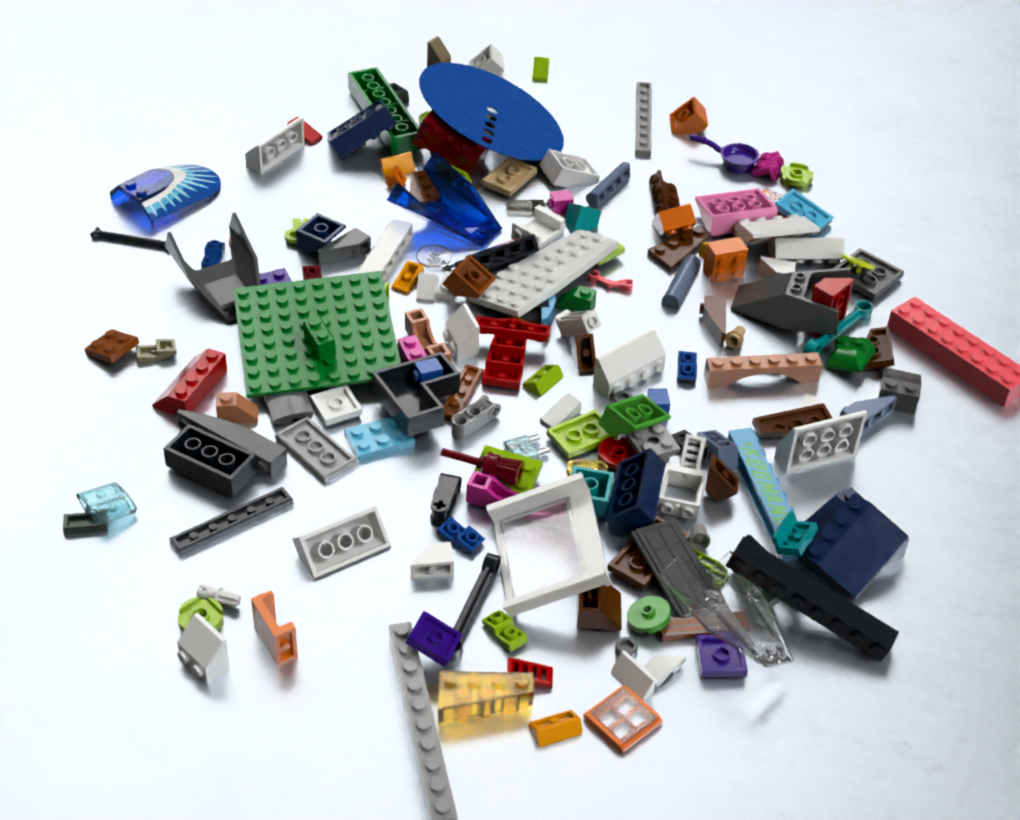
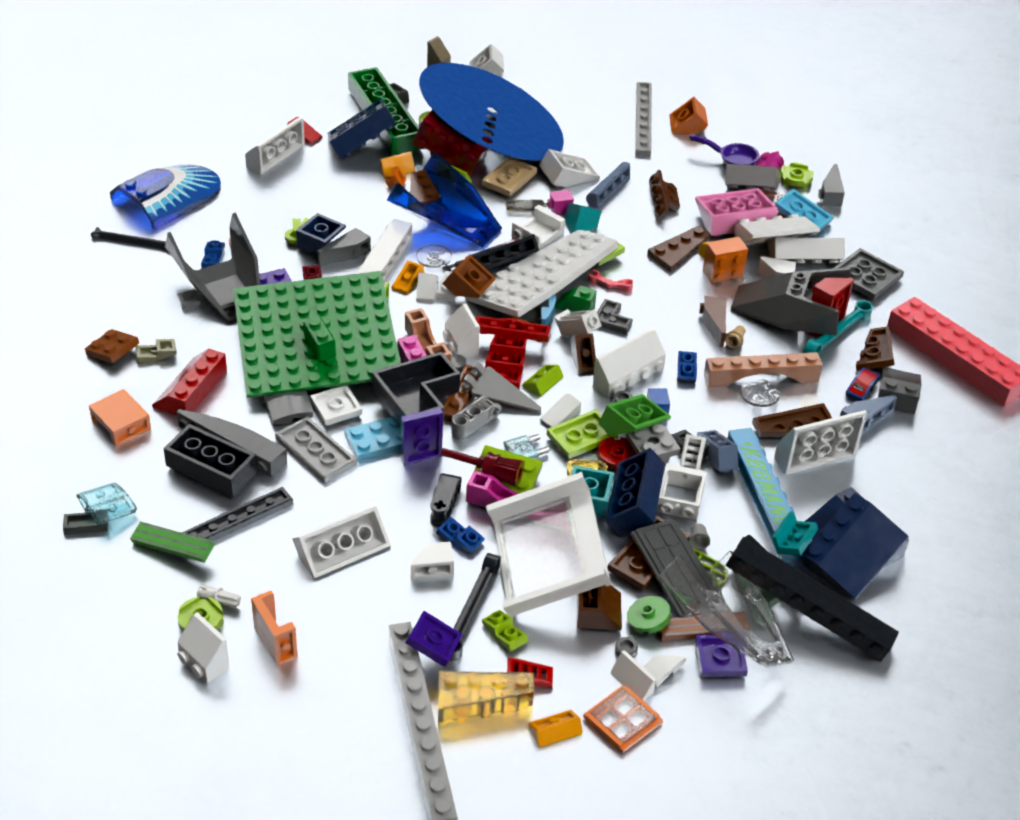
(120, 416): none -> panel
(172, 541): none -> bright green tile
(188, 299): none -> dark grey tile
(236, 408): nougat slope -> none
(421, 436): none -> dark purple plate
(427, 370): blue brick -> none
(458, 361): none -> dark grey tile
(496, 388): none -> light grey flag
(541, 69): lime slope -> none
(611, 320): none -> dark grey tile
(674, 220): orange slope -> none
(682, 281): sand blue brick -> none
(720, 481): reddish brown slope -> none
(752, 177): none -> light grey slope
(760, 393): none -> clear dish
(832, 189): none -> slope
(850, 354): green slope -> none
(853, 260): neon yellow piece -> none
(862, 384): none -> slope

